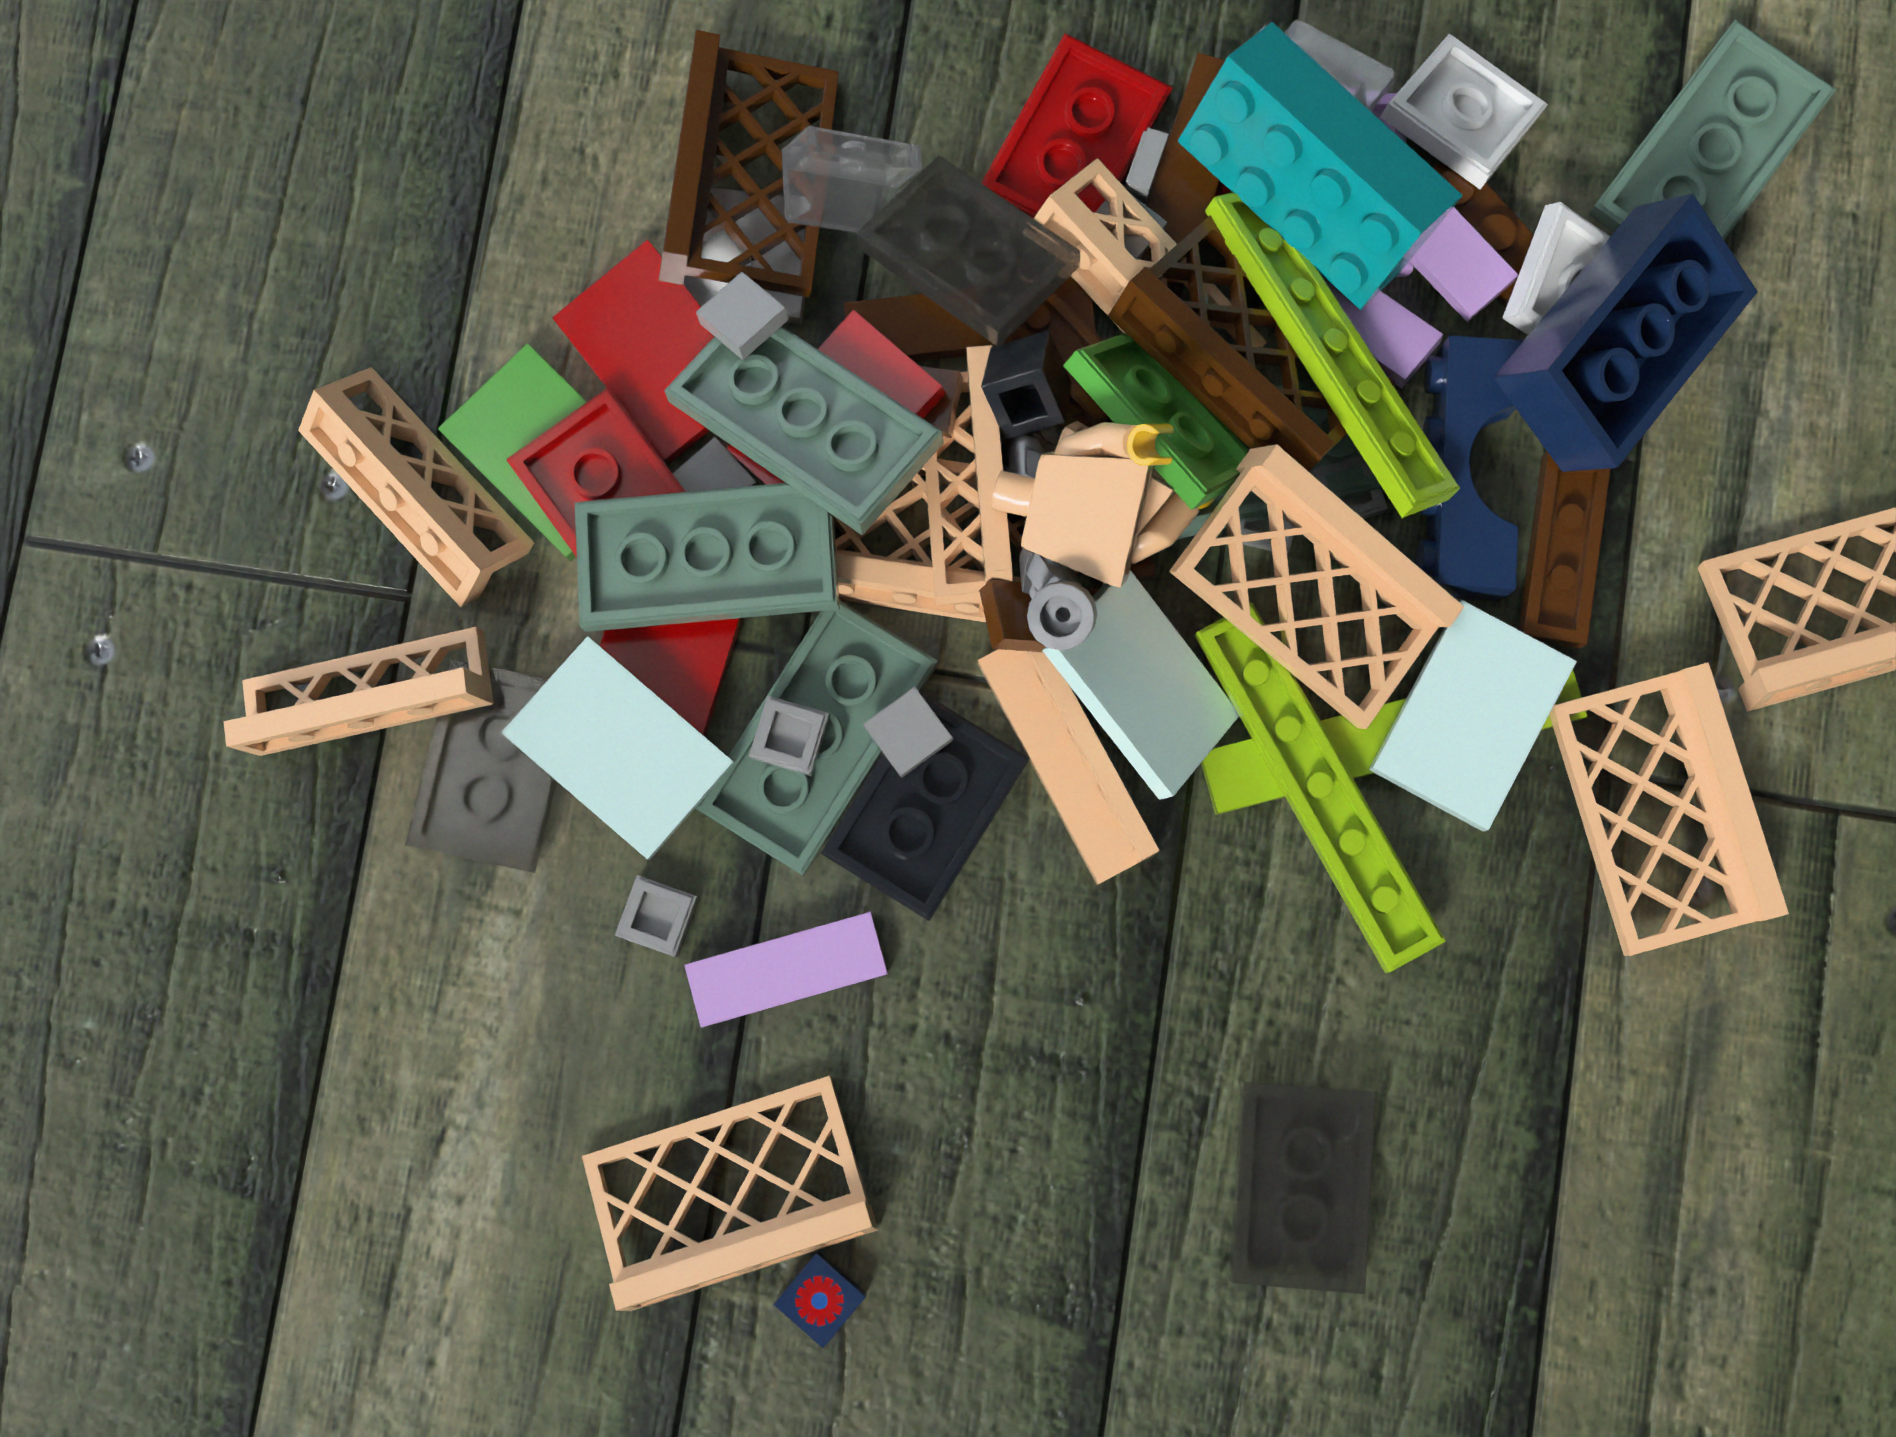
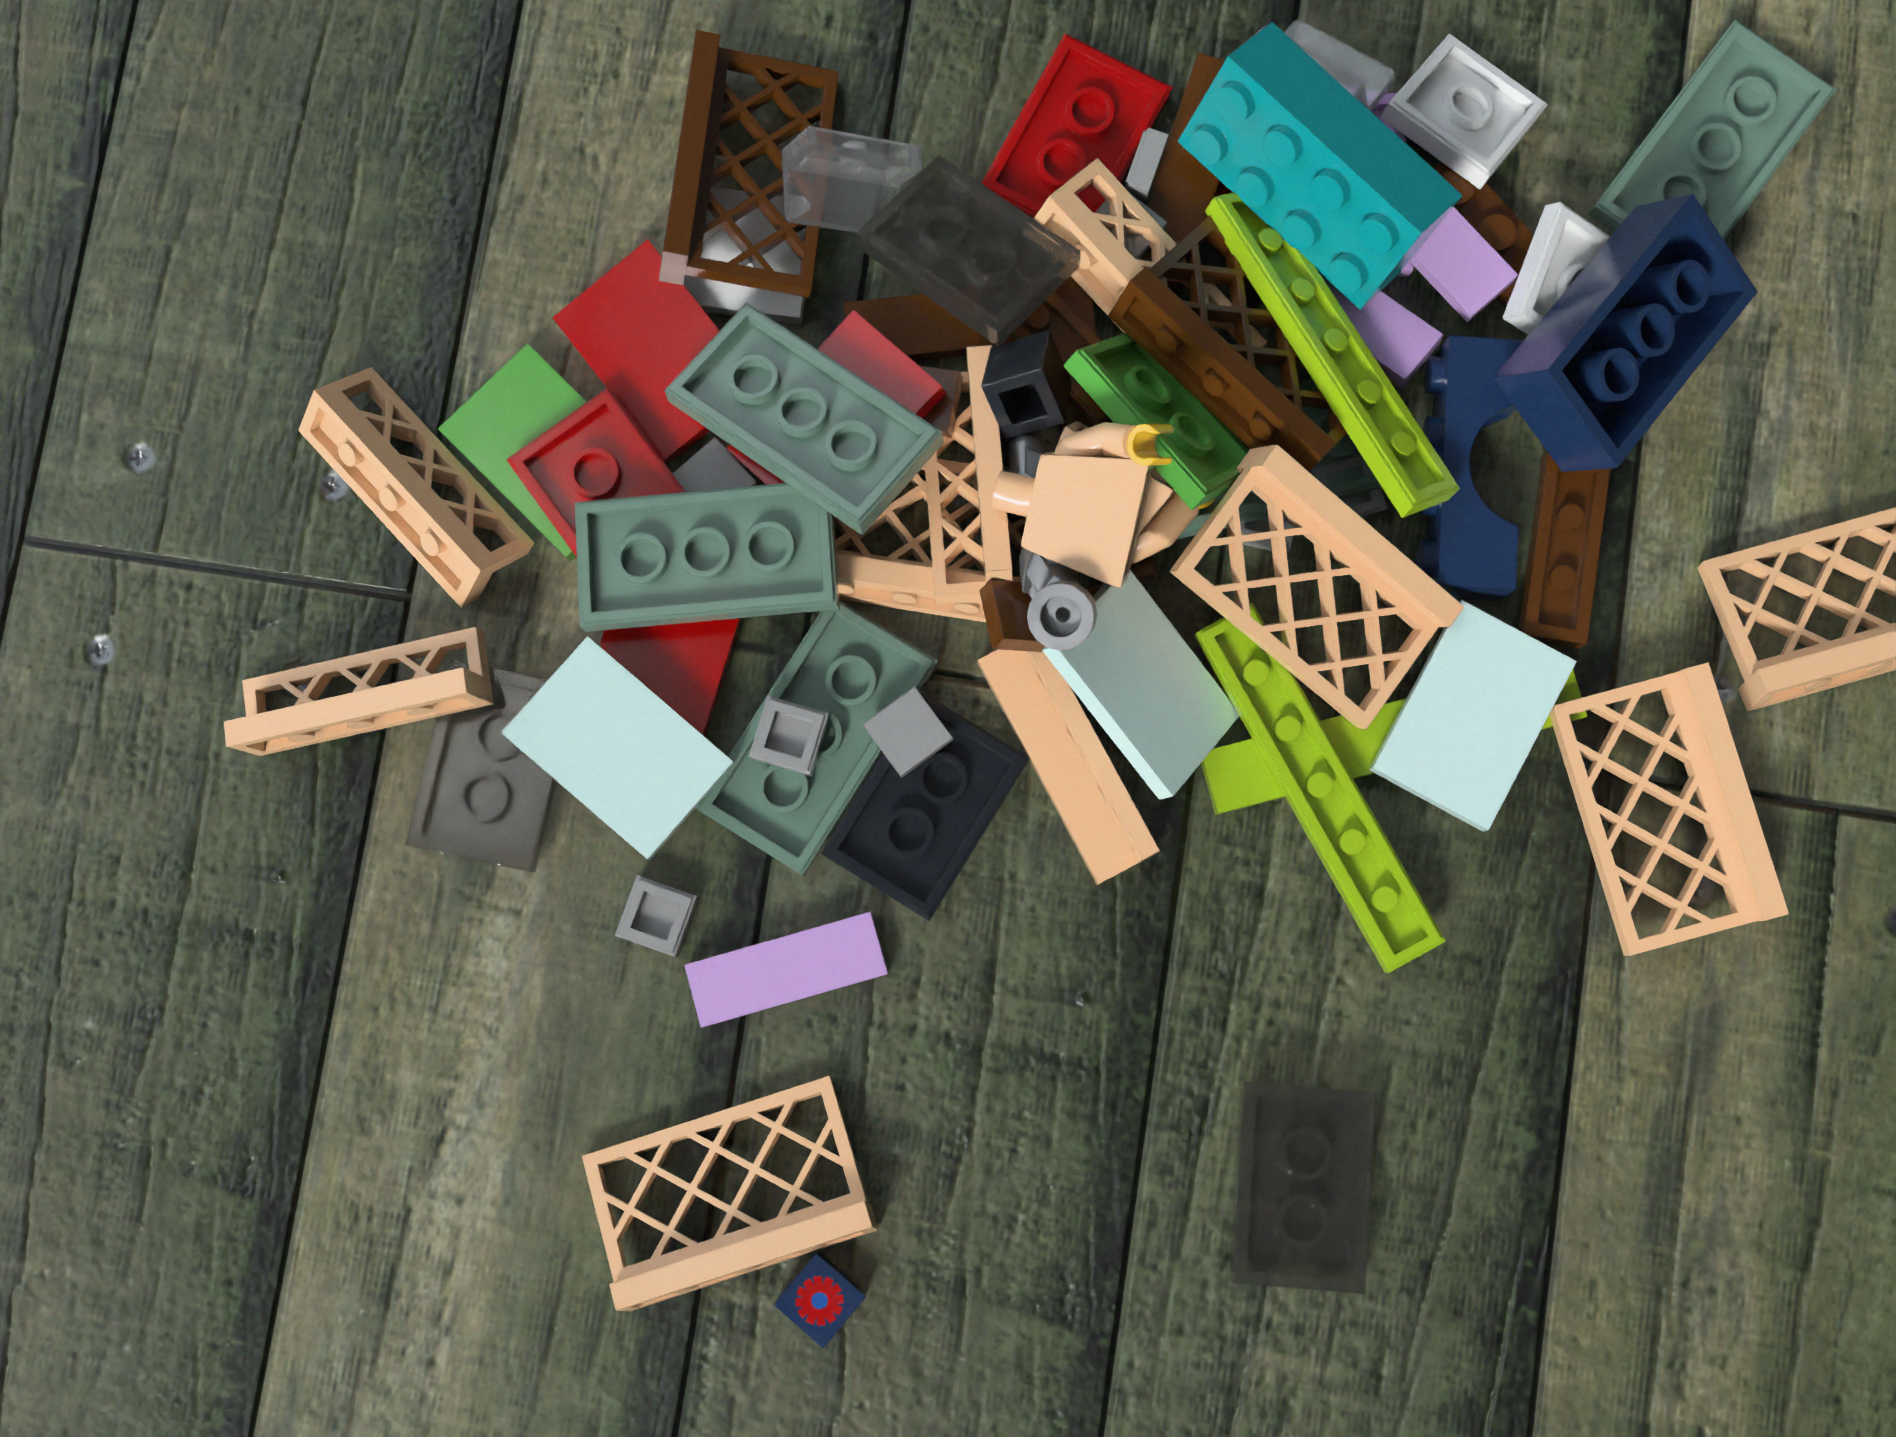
(742, 315): light grey tile -> none

